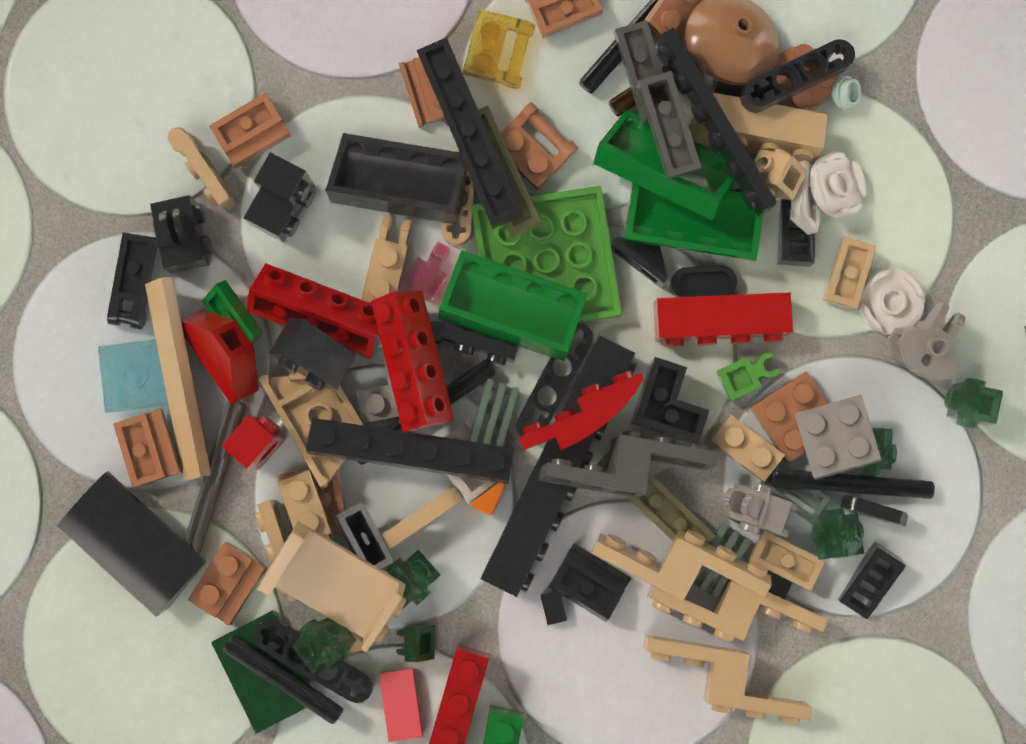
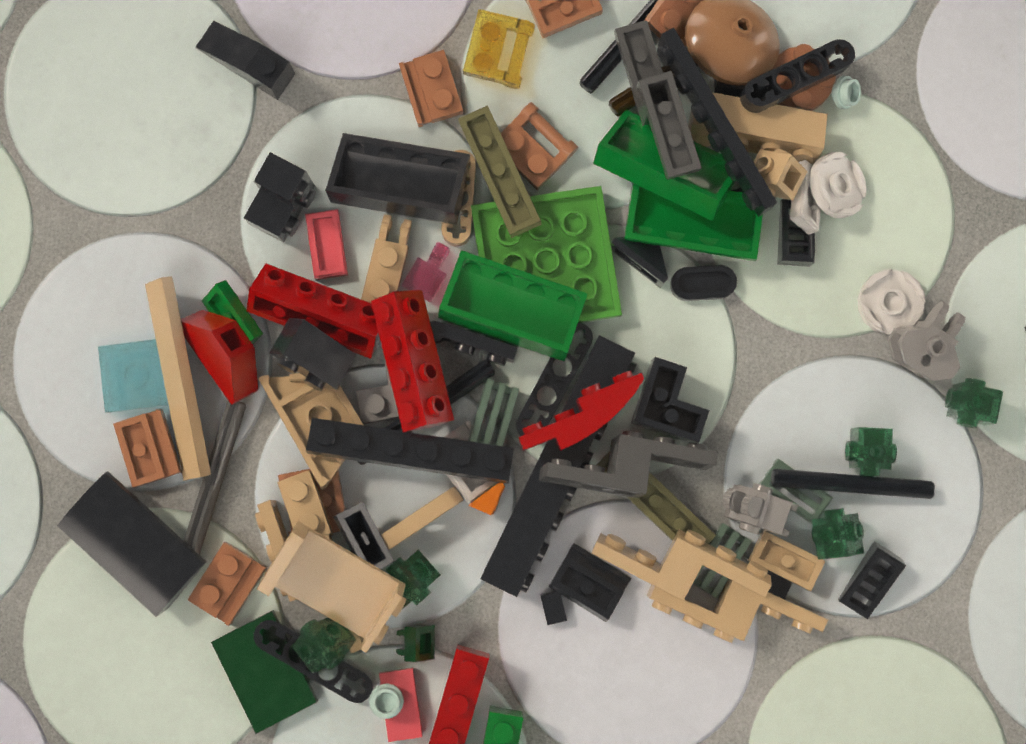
(131, 274): black plate -> none
(181, 234): black brick -> none
(201, 167): tan hinge -> none
(247, 59): none -> black slope
(250, 130): nougat plate -> none
(254, 441): red brick -> none
(283, 679): black axle -> none
(326, 244): none -> coral tile
(386, 701): none -> light aqua plate
(470, 133): black plate -> none
(723, 318): red brick -> none
(727, 679): tan bracket -> none
(743, 377): bright green plate -> none
(747, 448): tan plate -> none
(778, 412): nougat plate -> none
(838, 437): light grey plate -> none
(849, 273): tan plate -> none
(874, 510): black tile -> none

